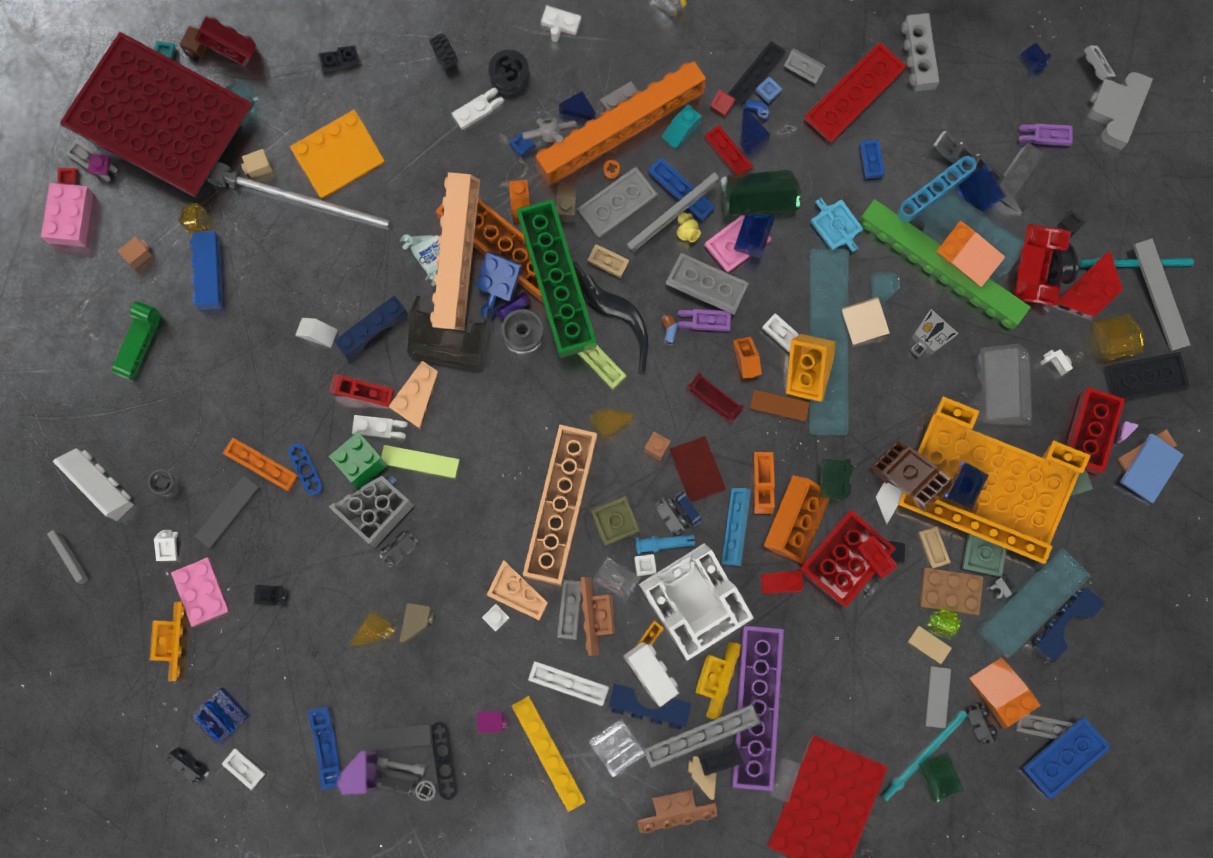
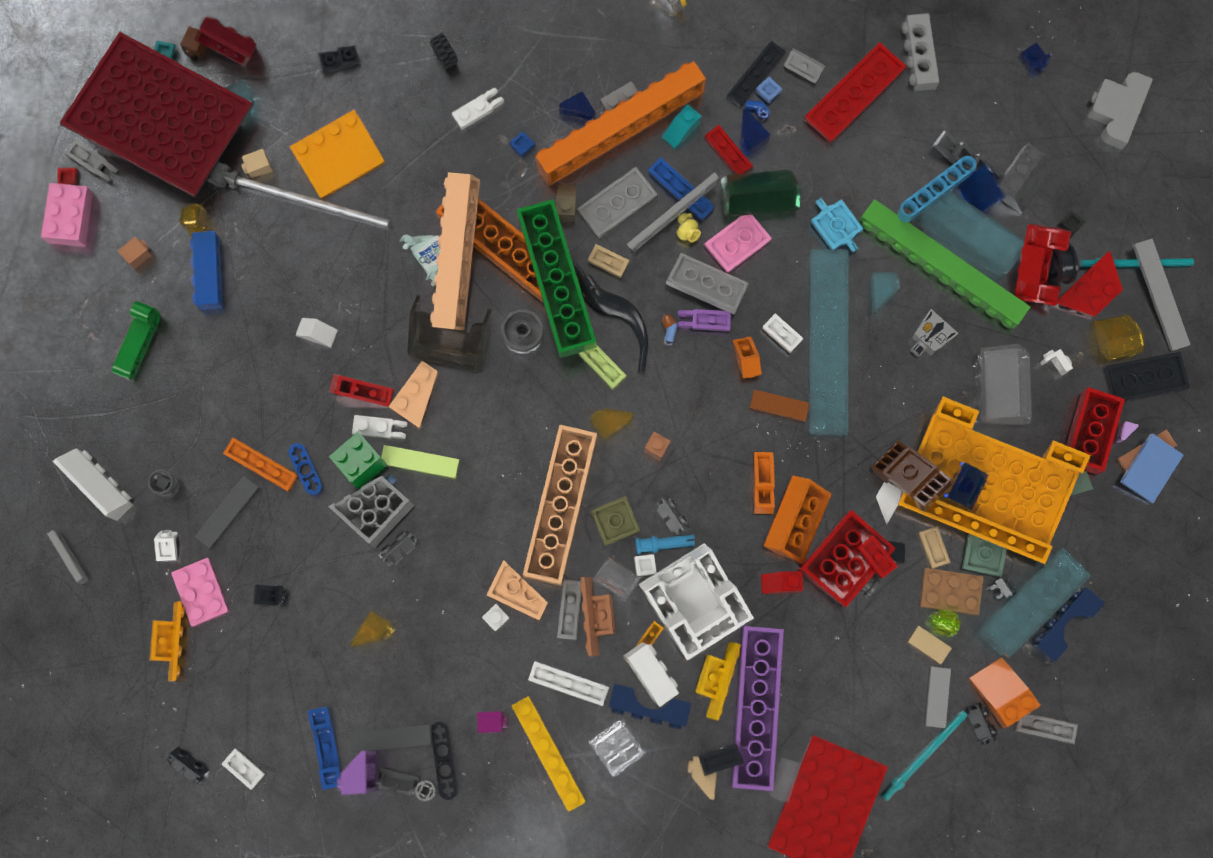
(99, 164): magenta plate -> none
(220, 716): clear blue slope -> none
(357, 336): dark blue arch -> none
(415, 621): dark tan slope -> none
(417, 769): light grey bar -> none
(498, 278): plate -> none
(510, 61): black wheel -> none
(516, 303): dark purple beam -> none
(519, 197): orange slope -> none
(549, 130): light grey bar -> none
(560, 21): white plate -> none
(611, 163): orange bush -> none
(676, 810): nougat bracket -> none
(688, 508): dark blue beam -> none
(697, 469): clear red tile -> none
(702, 736): light grey tile -> none
(715, 398): dark red container -> none
(722, 102): red tile -> none
(736, 526): dark azure plate -> none
(754, 234): clear blue slope -> none
(809, 366): light orange slope -> none
(835, 479): clear green bracket -> none
(865, 320): tan tile -> none
(872, 159): blue plate -> none
(941, 777): clear green bracket -> none
(970, 254): orange slope -> none
(1047, 134): medium lavender hinge -> none
(1066, 757): blue plate -> none
(1095, 57): light grey plate -> none

